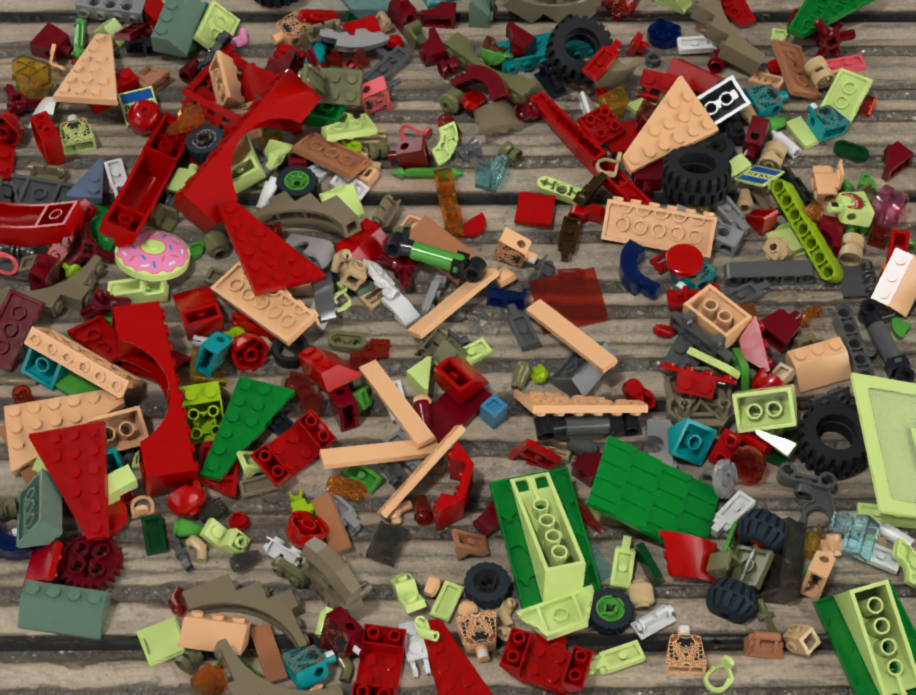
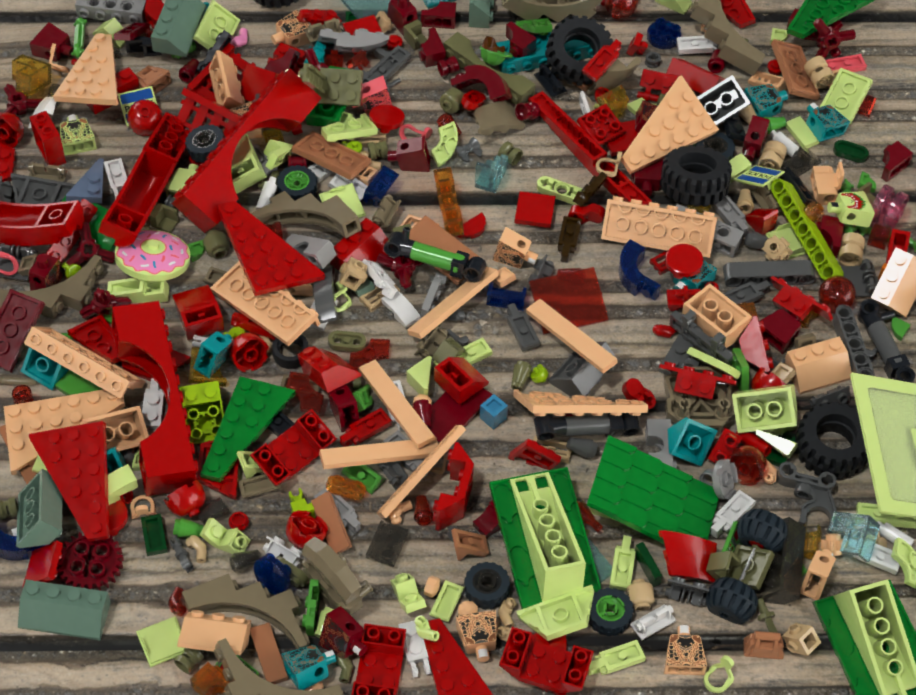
(153, 405): none -> white hinge
(189, 118): clear orange arch -> none
(272, 574): none -> clear blue tile
(312, 604): none -> bright green wing
(340, 257): tan arm -> none
(366, 428): none -> red hinge
(380, 185): none -> clear blue hinge
(387, 117): none -> red tile
(421, 172): bright green wheel -> none
(539, 26): none -> bright green wing
(585, 467): dark red arch -> none
(679, 583): none -> dark grey hinge
(755, 240): none -> dark grey cone
(771, 473): none -> light nougat arm
(797, 303): none -> red bracket
(802, 161): none -> clear smoke slope
(837, 291): none -> clear red cylinder

